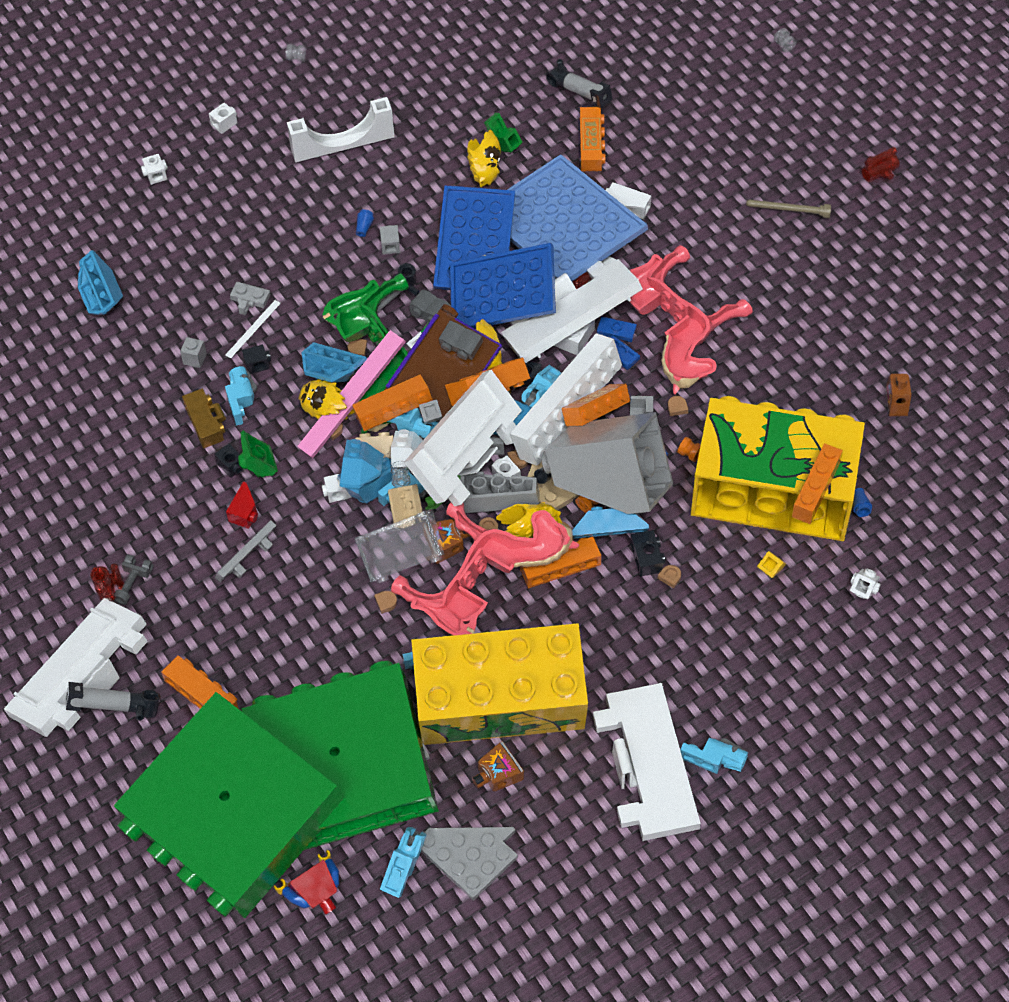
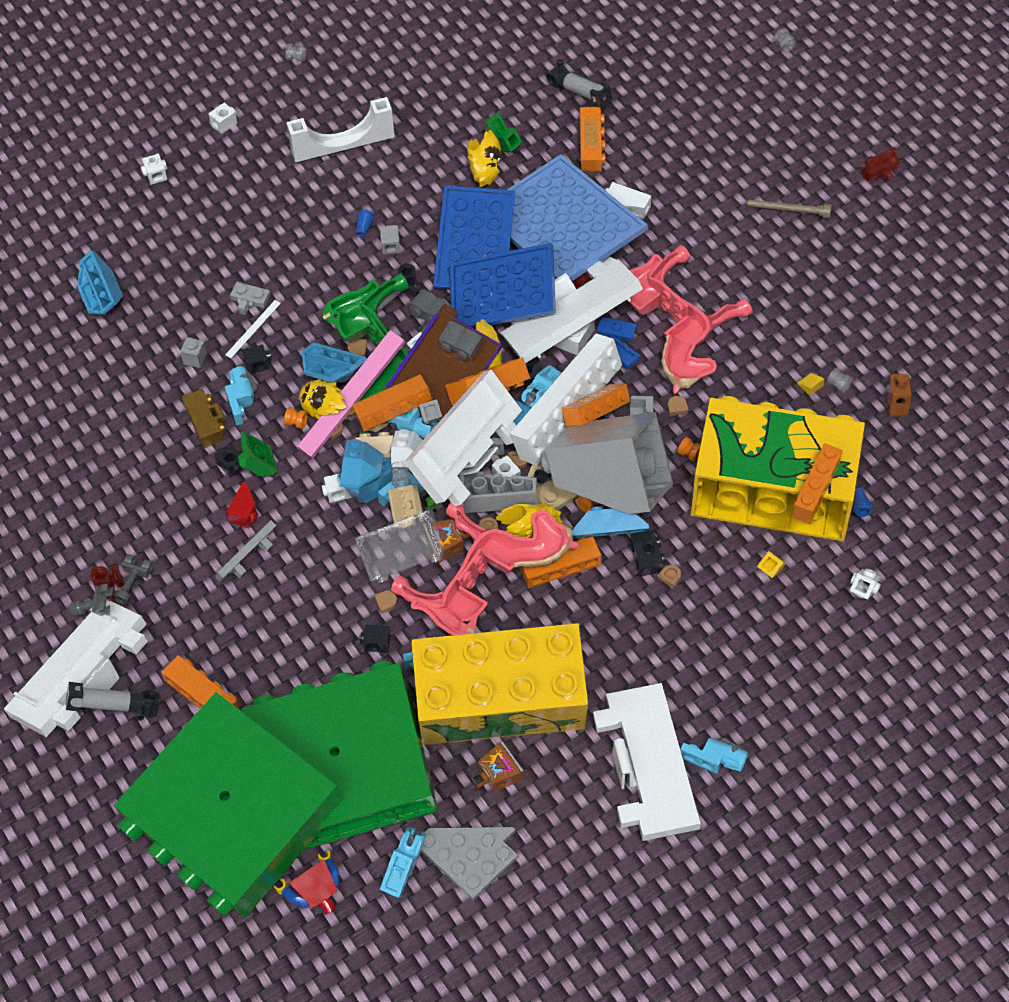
(97, 604): none -> dark grey bar
(295, 418): none -> orange wheel
(376, 638): none -> black brick
(811, 383): none -> yellow slope
(840, 380): none -> clear wheel

